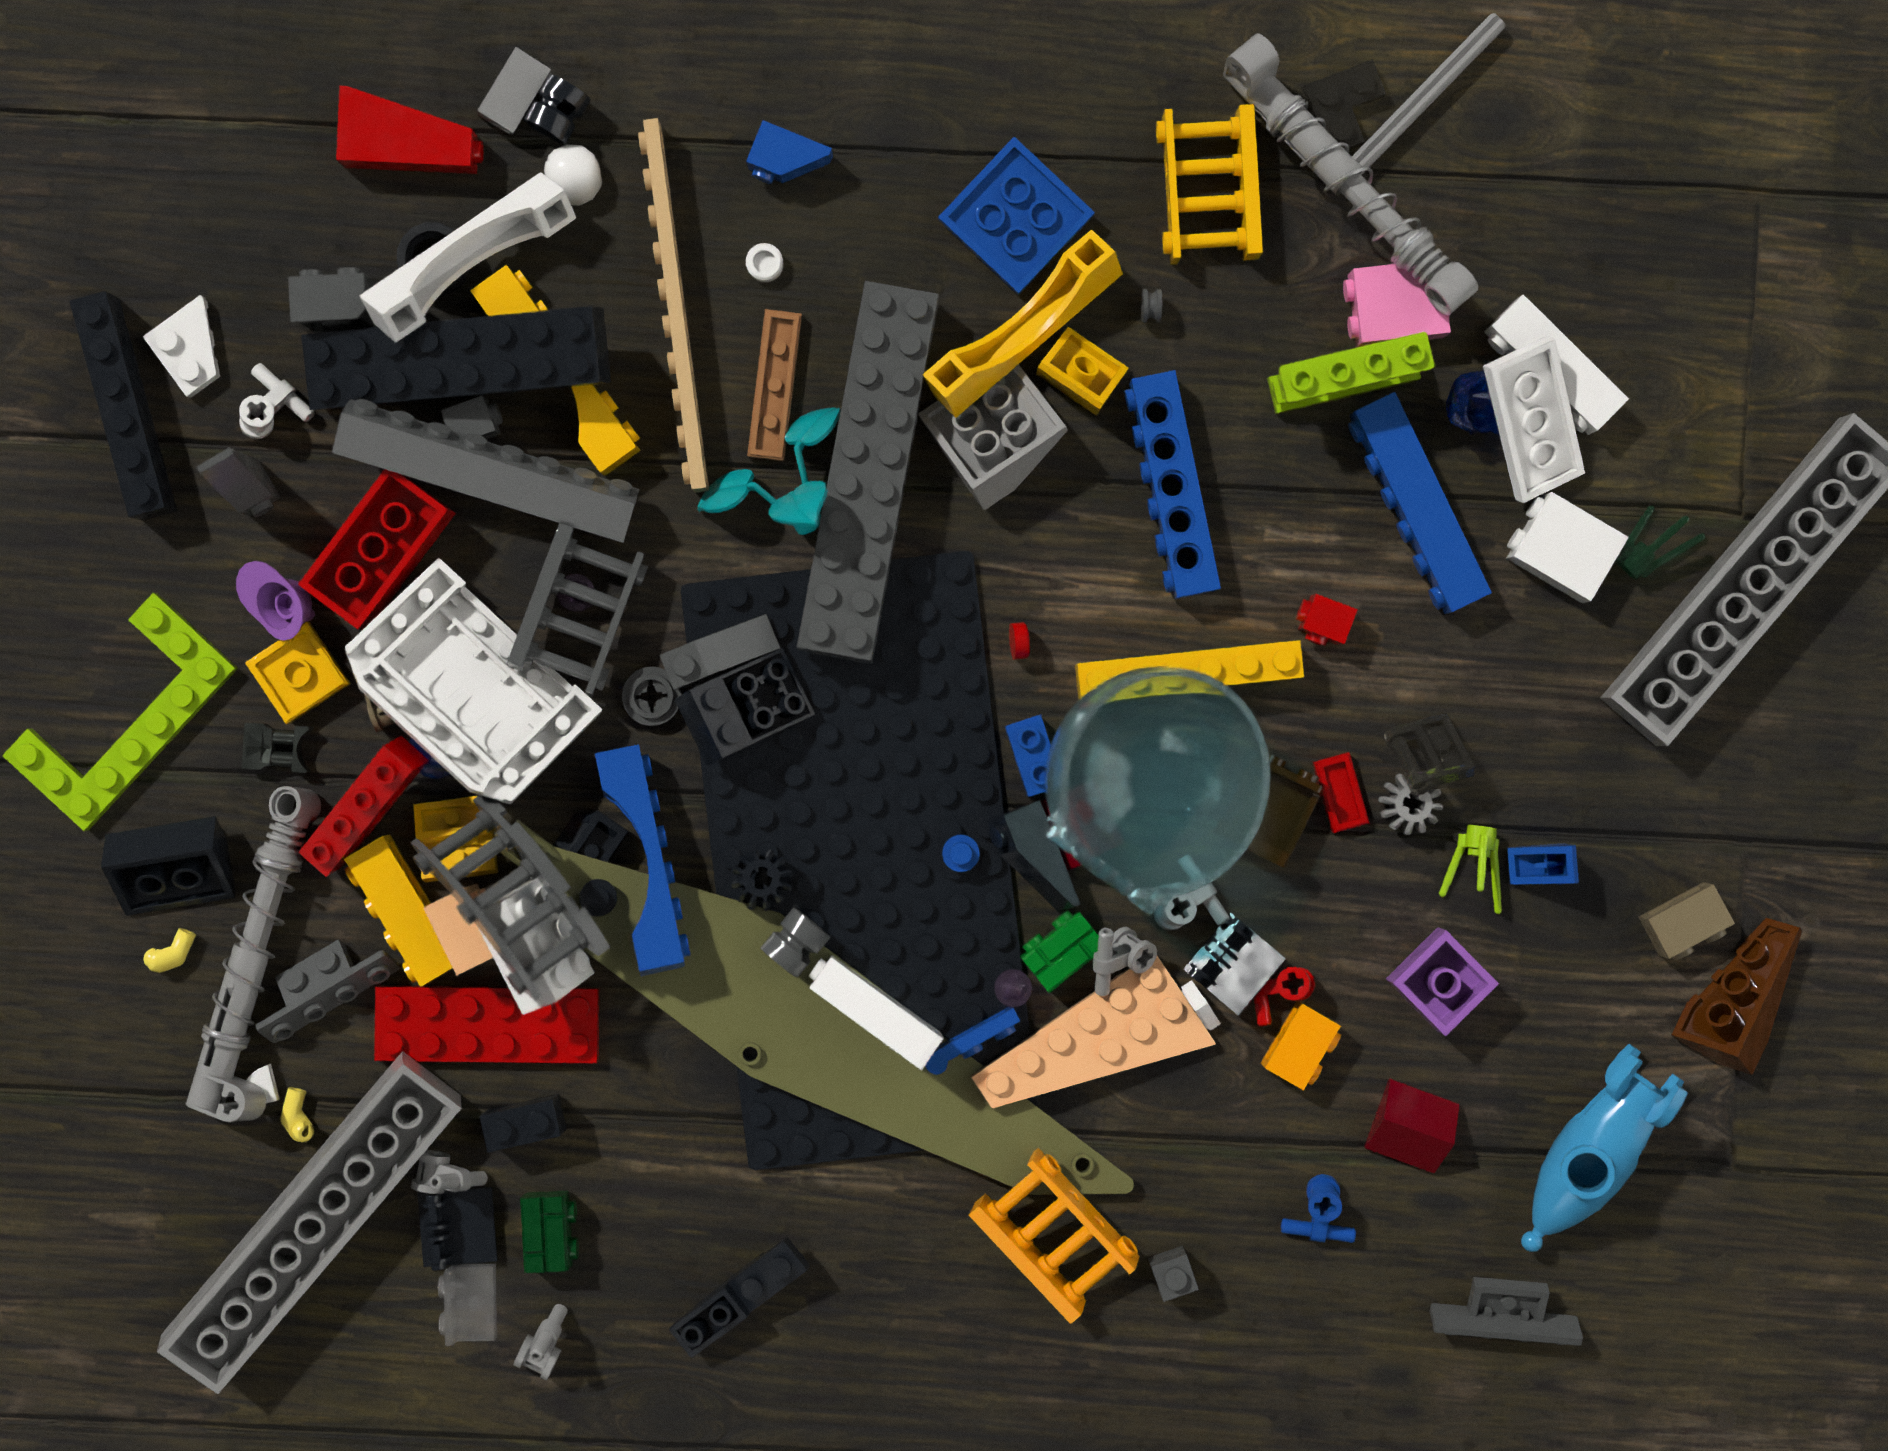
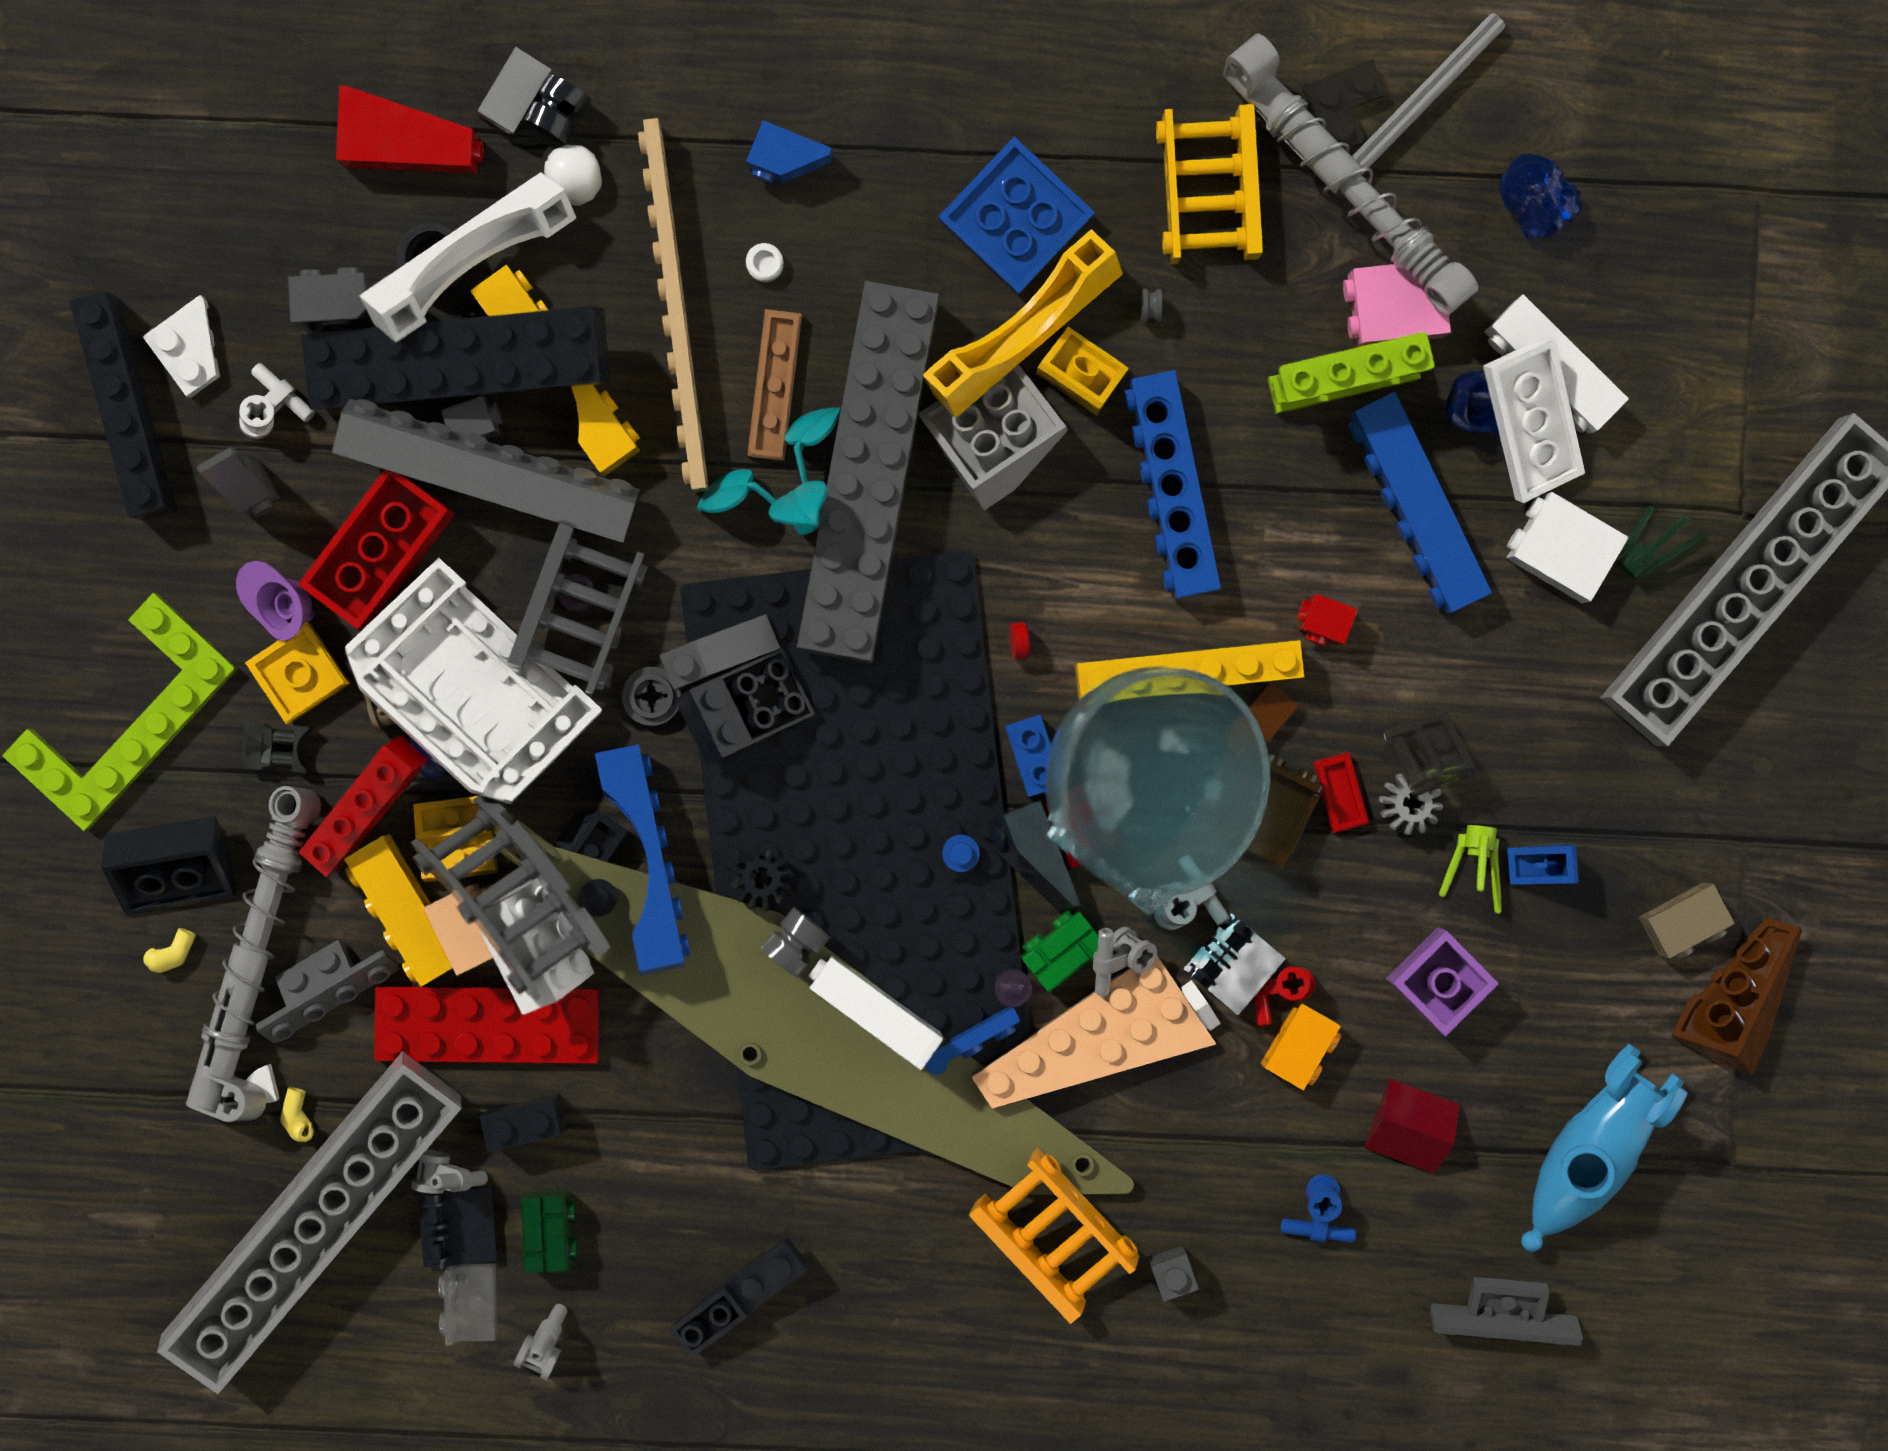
(1272, 709): none -> reddish brown tile
(1539, 195): none -> clear blue hair

